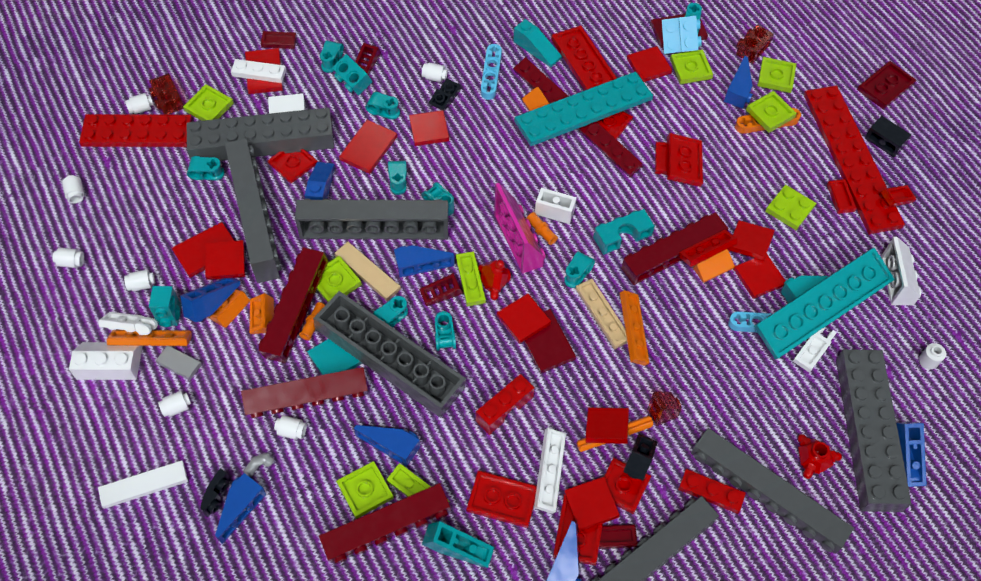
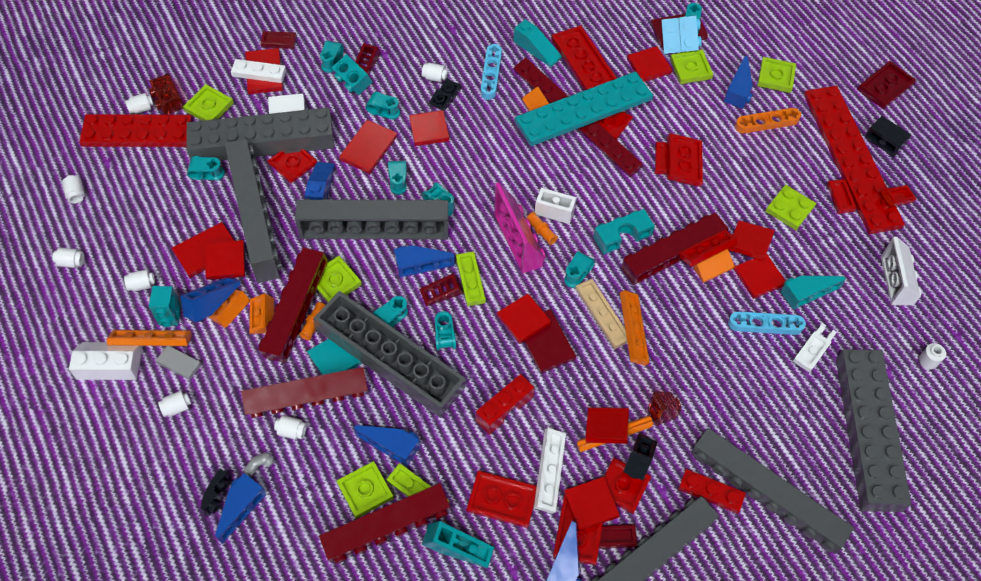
(128, 322): white hinge -> none
(142, 484): white tile -> none
(368, 271): tan tile -> none
(494, 277): red rock -> none
(754, 43): clear red brick -> none
(771, 111): lime plate -> none
(815, 456): red rock -> none
(824, 303): teal plate -> none
(913, 452): blue slope -> none

